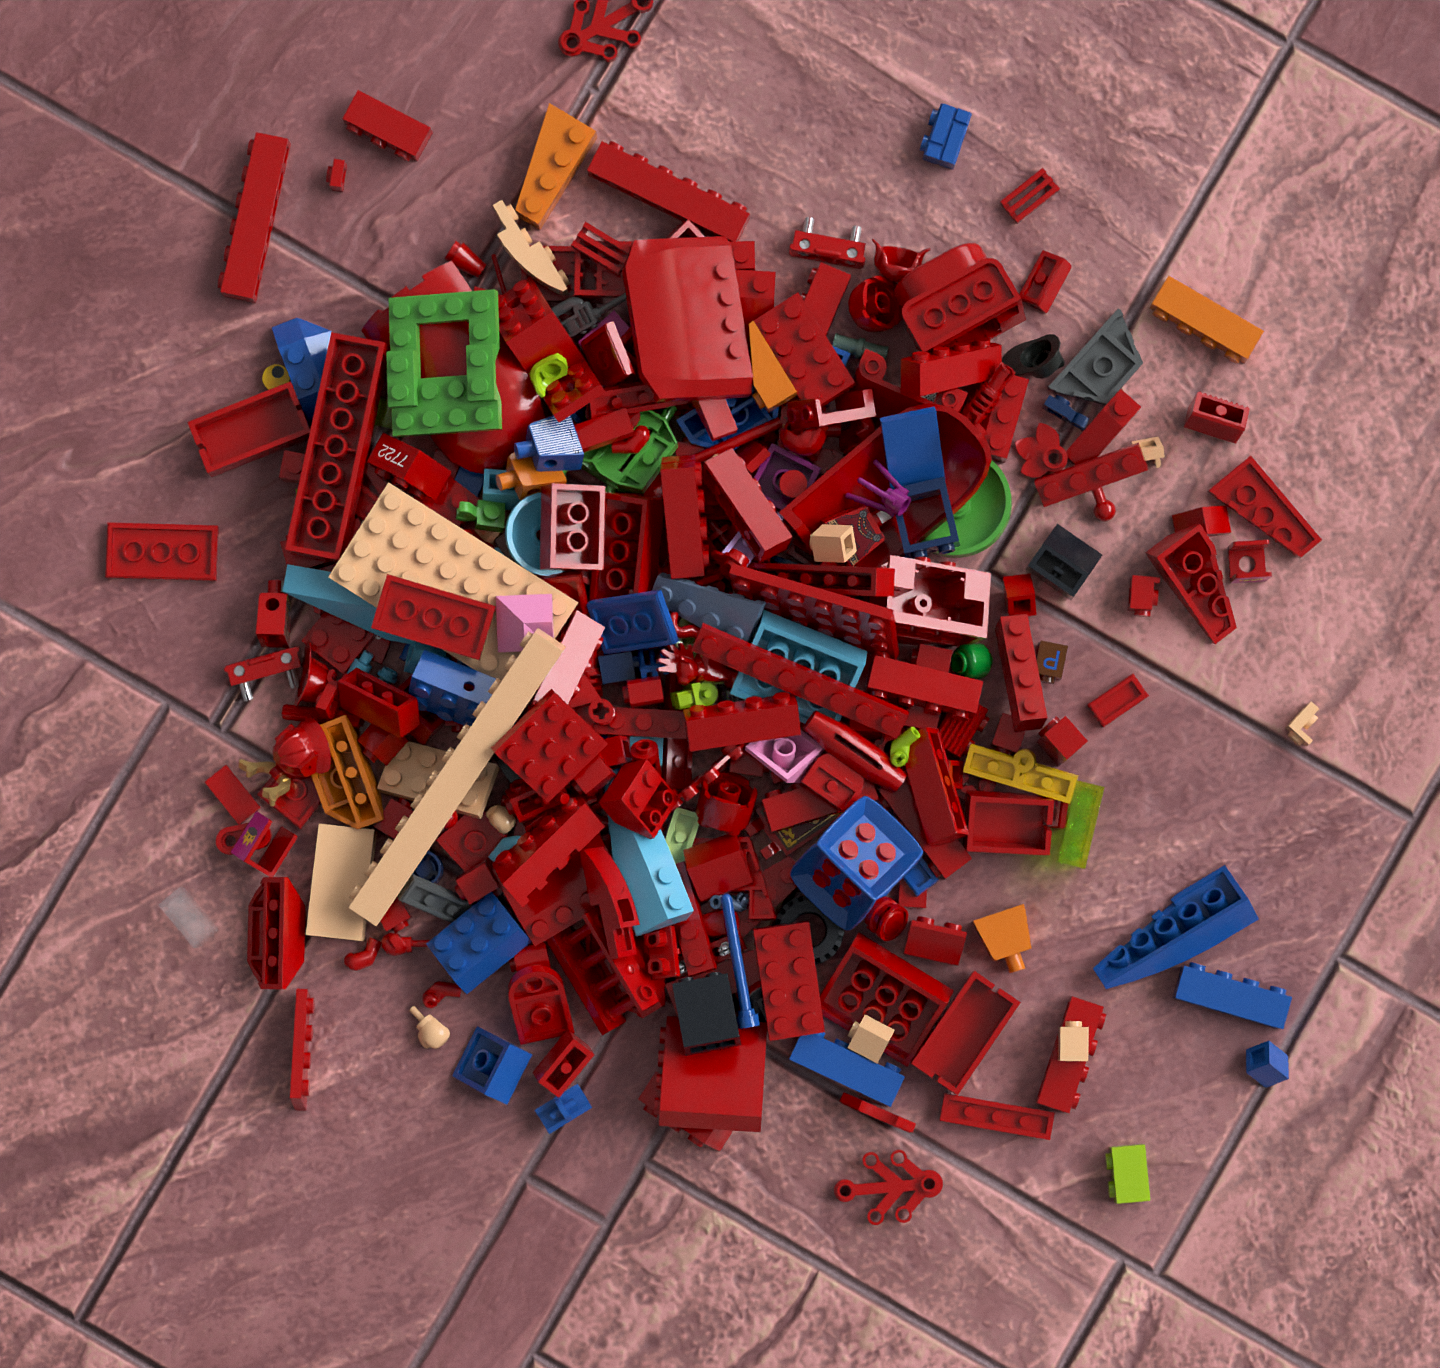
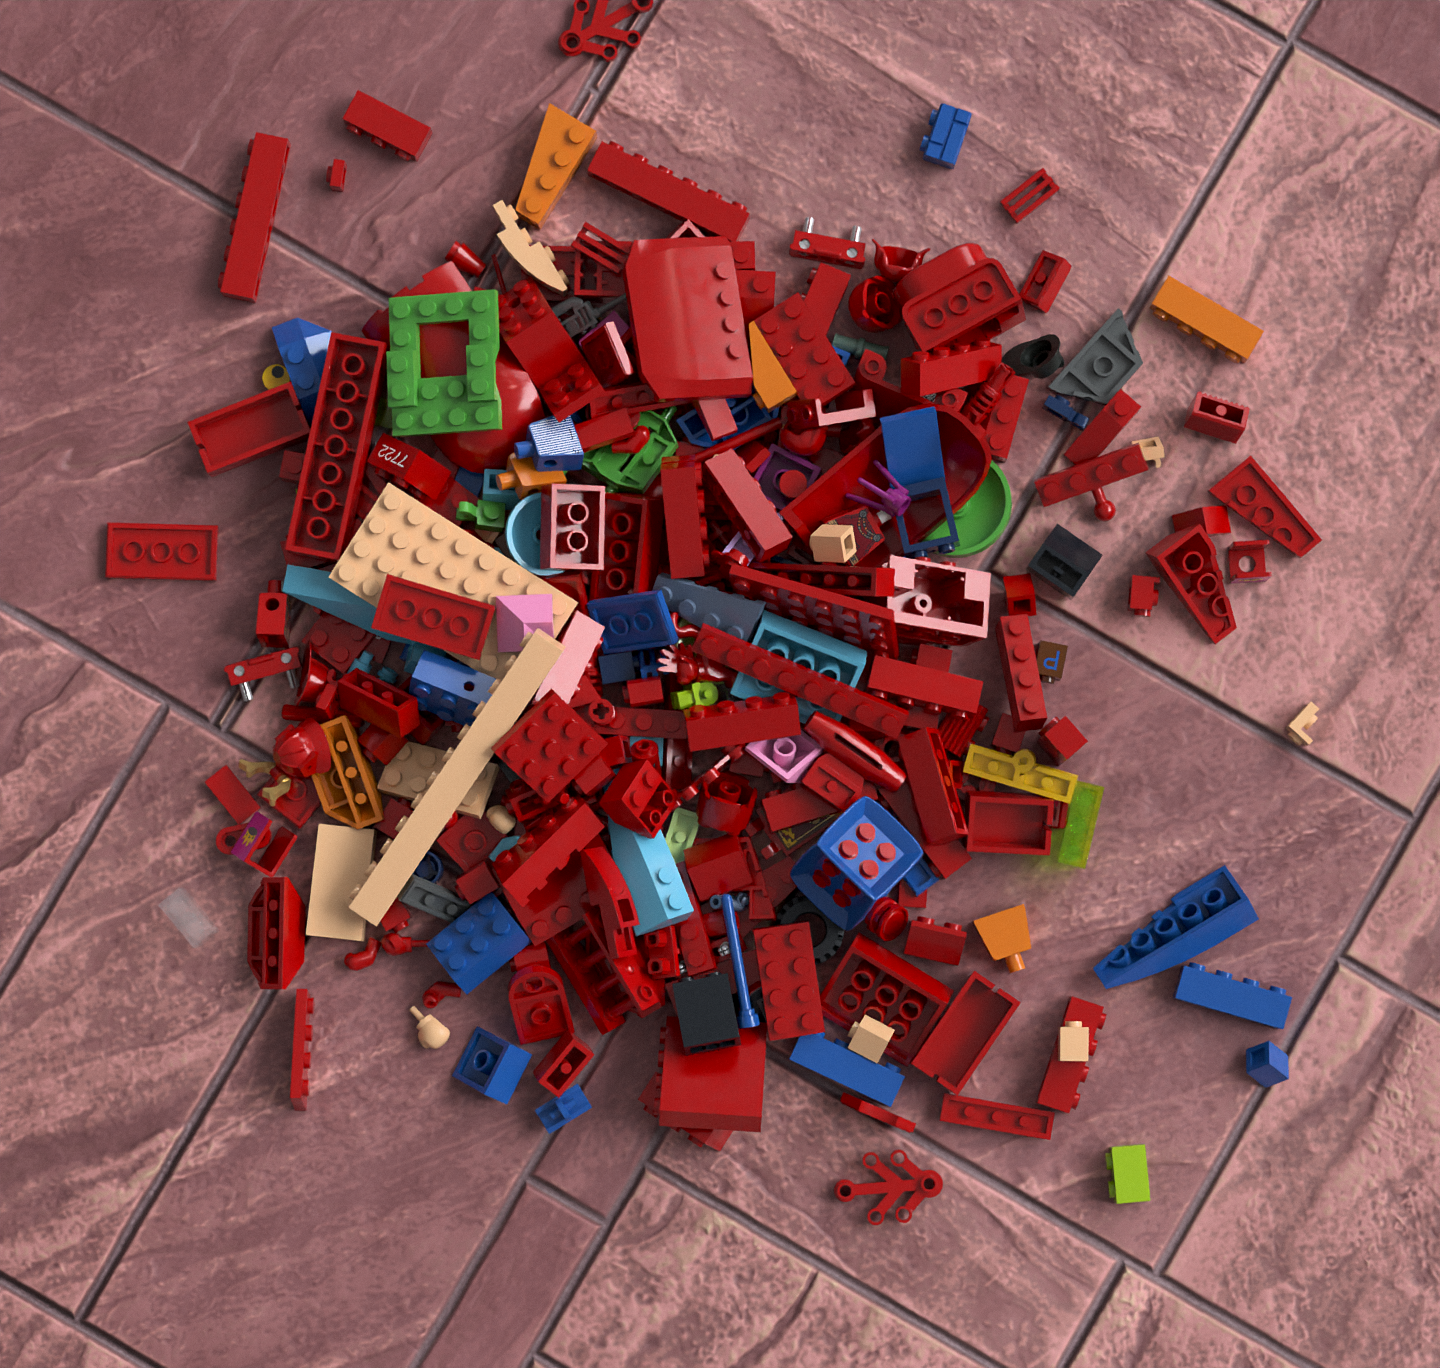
(547, 371): lime hair -> none
(901, 746): lime arm -> none
(972, 661): green head -> none
(1037, 451): red plate -> none
(1117, 700): red tile -> none

